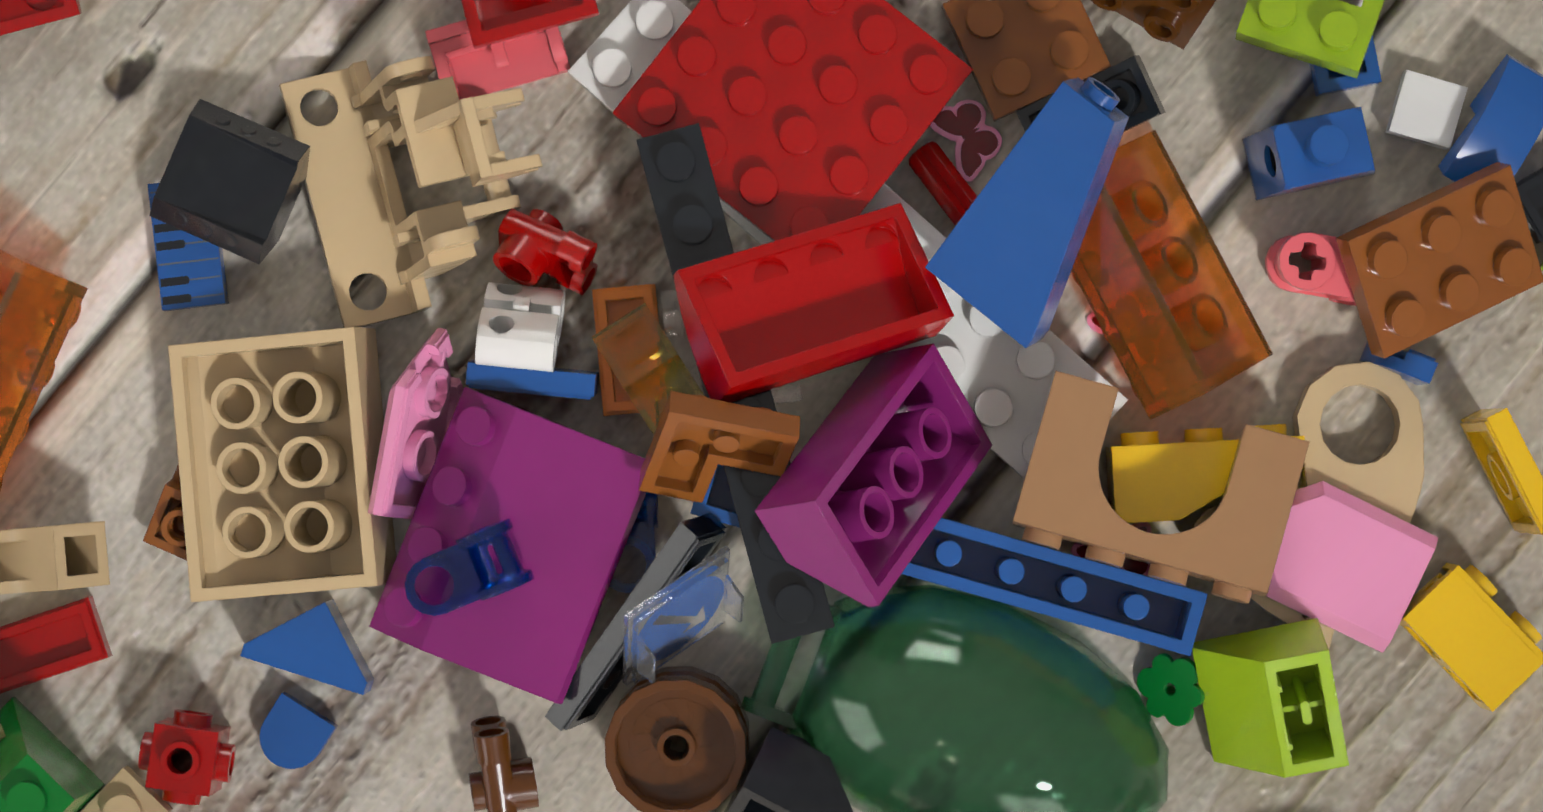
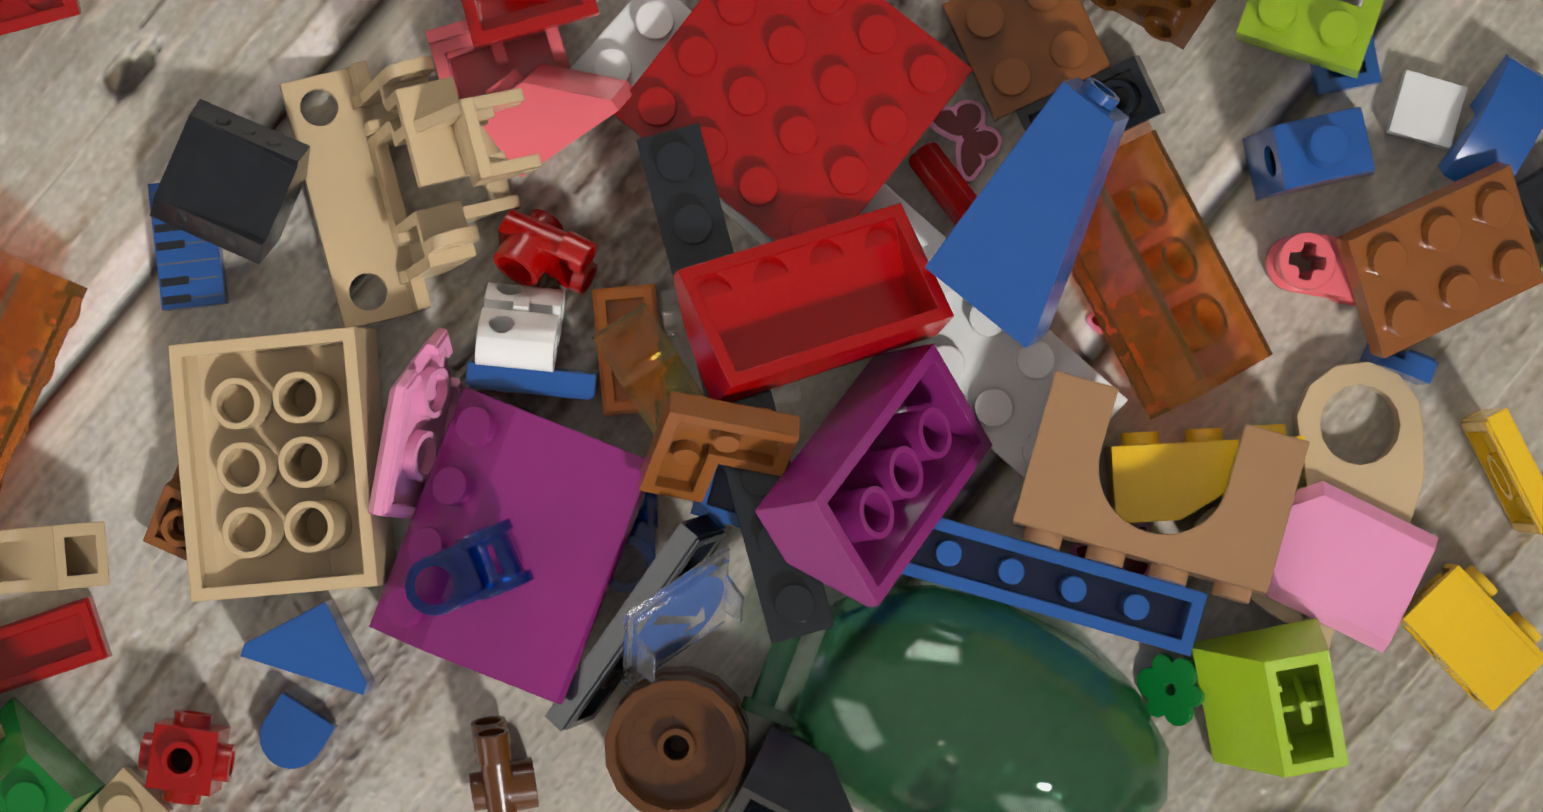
(556, 109): none -> coral slope

